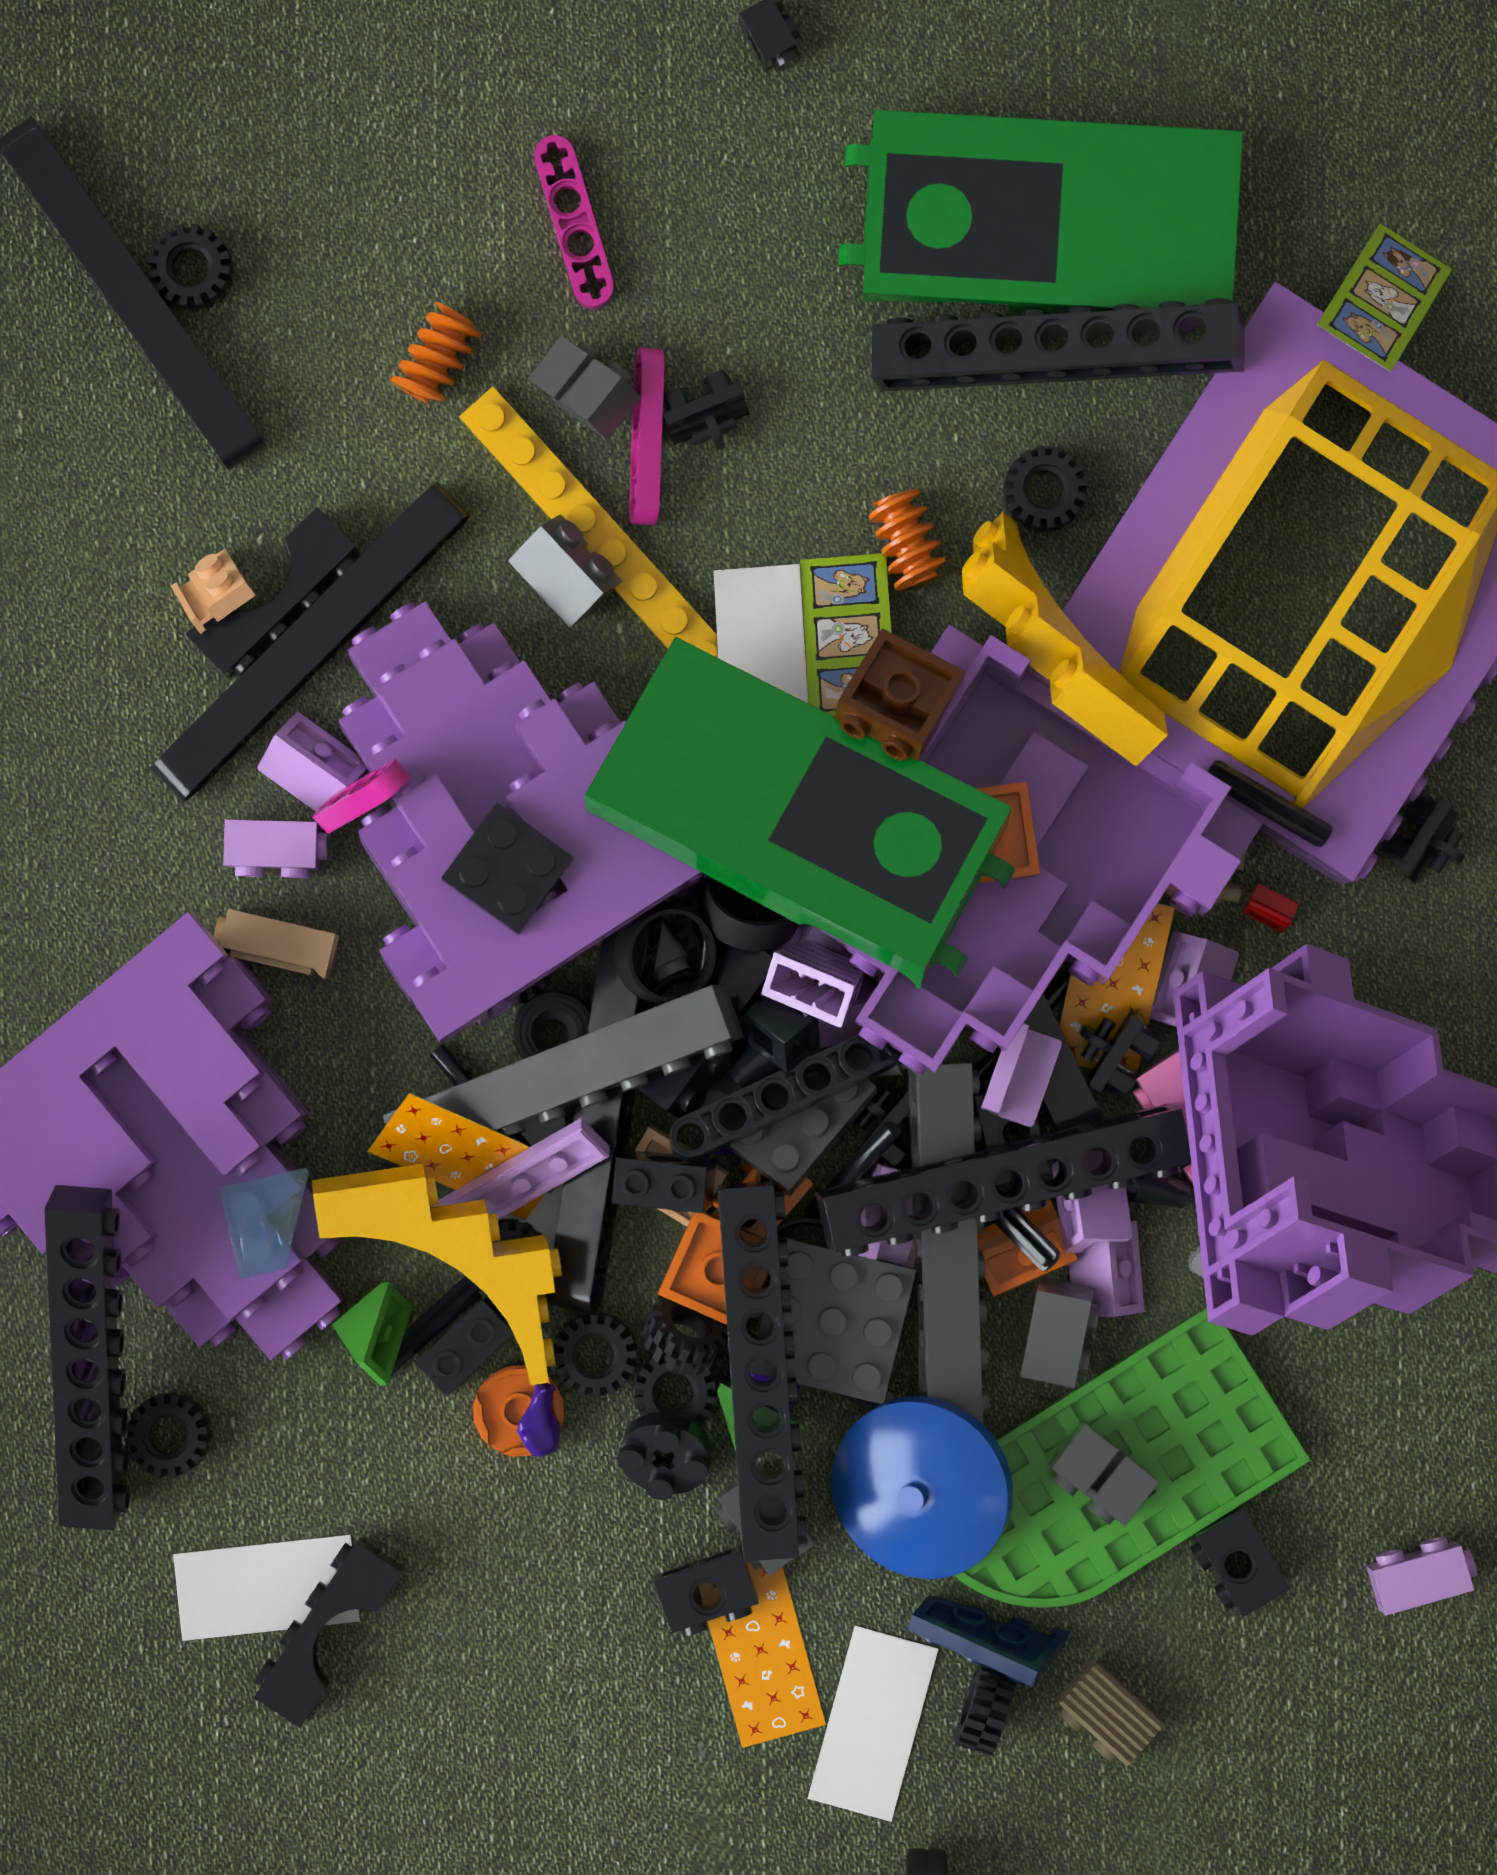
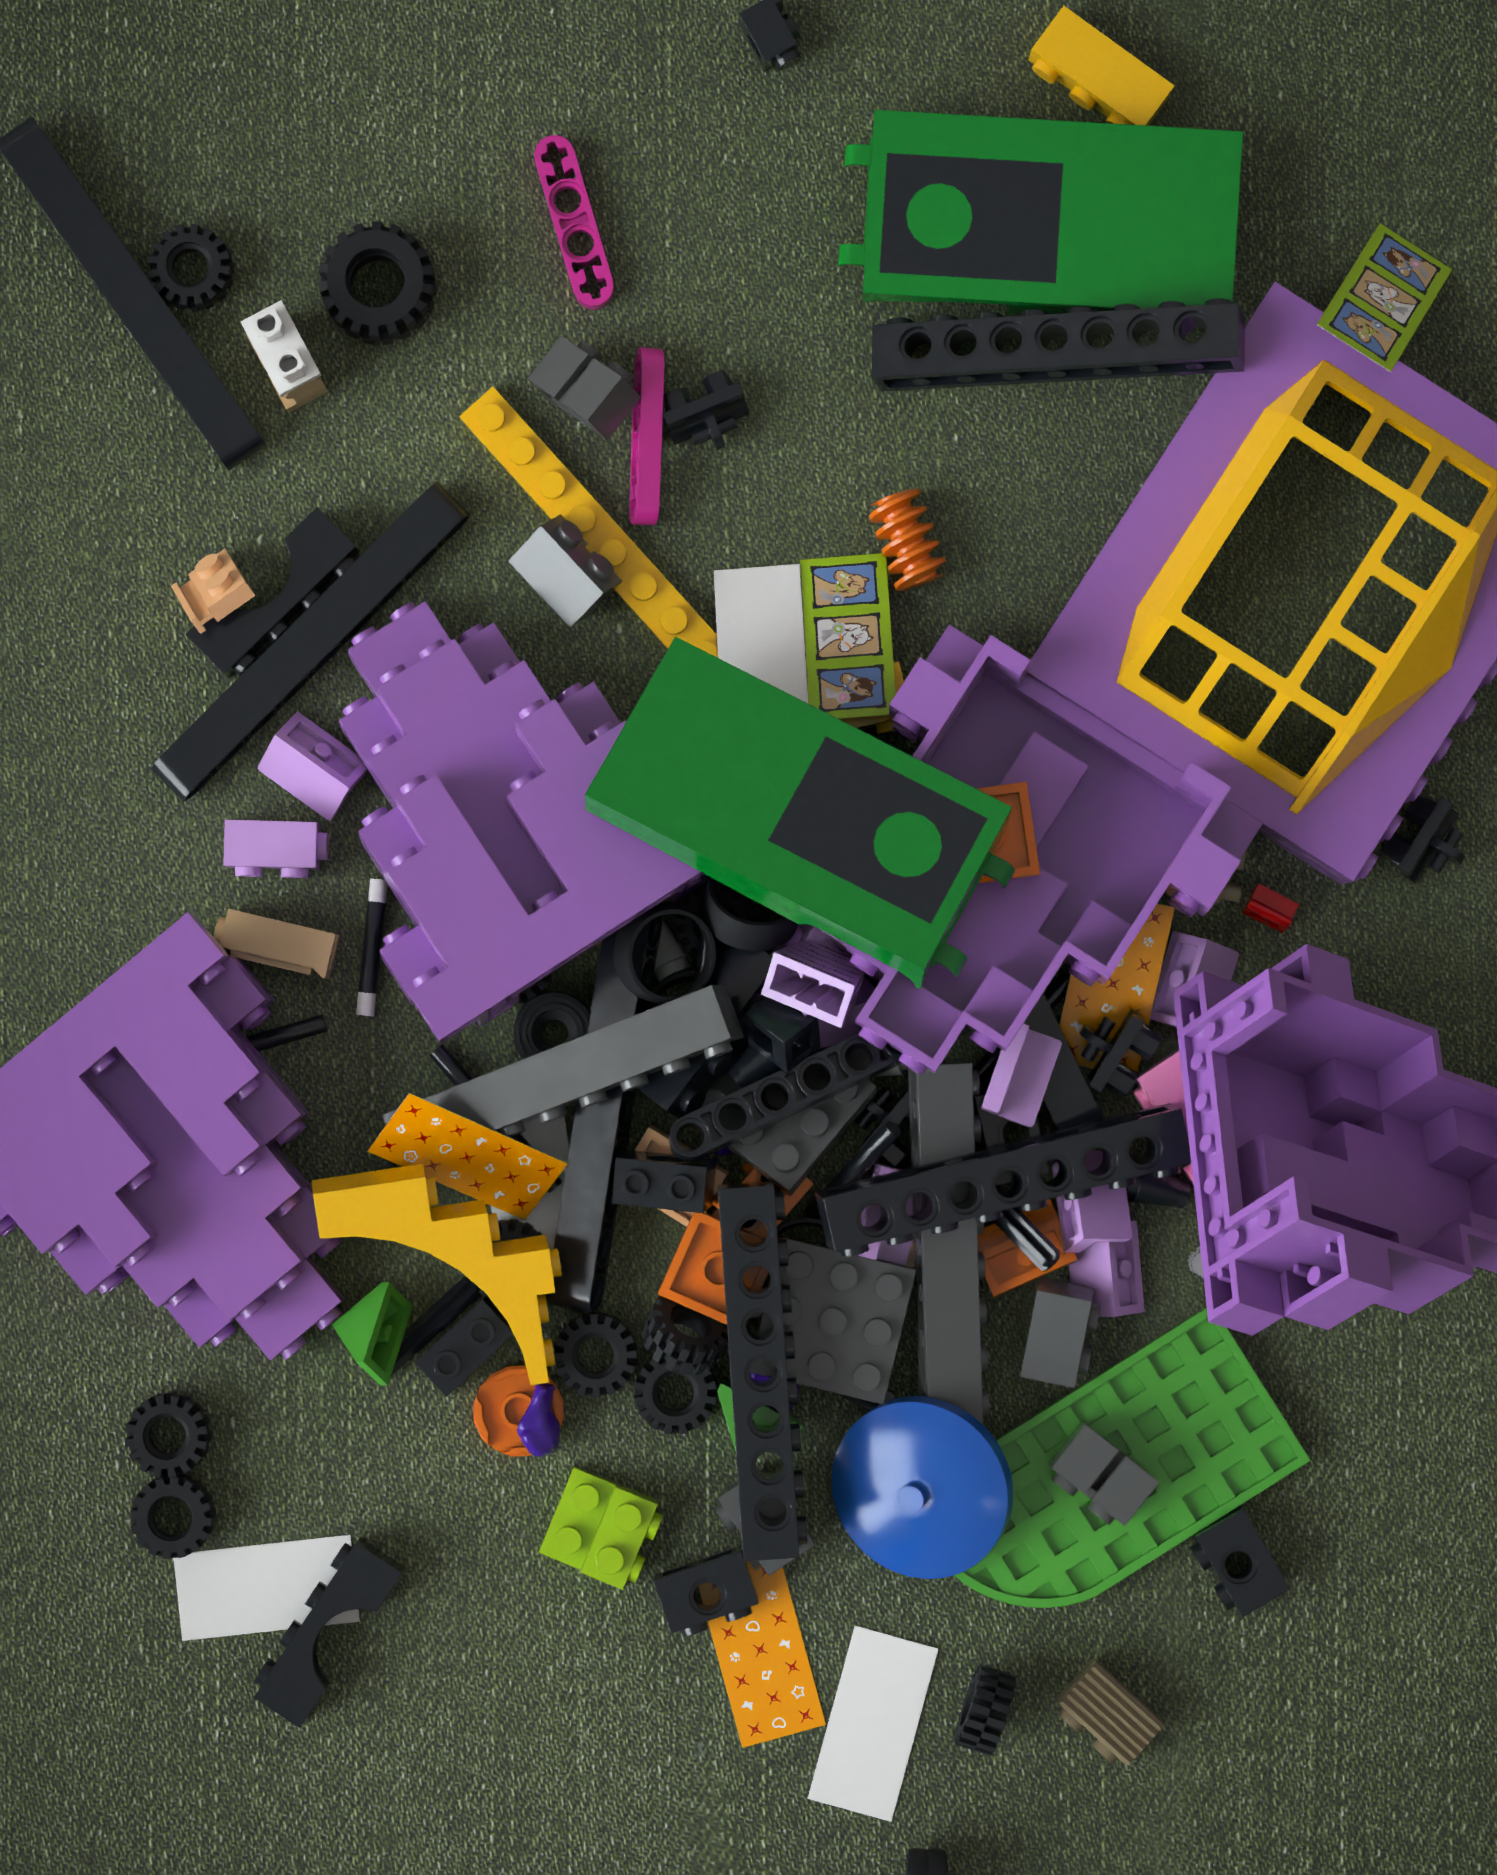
(86, 1431): black brick -> none
(152, 1537): none -> black tyre
(263, 1220): clear light blue wing -> none
(284, 356): none -> white hips
(288, 1033): none -> black bar
(361, 796): dark pink beam -> none
(364, 247): none -> black tyre
(371, 947): none -> black bar
(436, 354): orange piece -> none
(507, 868): black plate -> none
(534, 1170): lavender tile -> none
(601, 1528): none -> lime plate
(663, 1475): black plate -> none
(898, 696): reddish brown plate -> none
(999, 1645): dark blue wing -> none
(1050, 461): black tyre -> none
(1081, 680): yellow arch -> none
(1098, 71): none -> yellow brick
(1272, 805): black axle -> none
(1421, 1576): lavender brick -> none

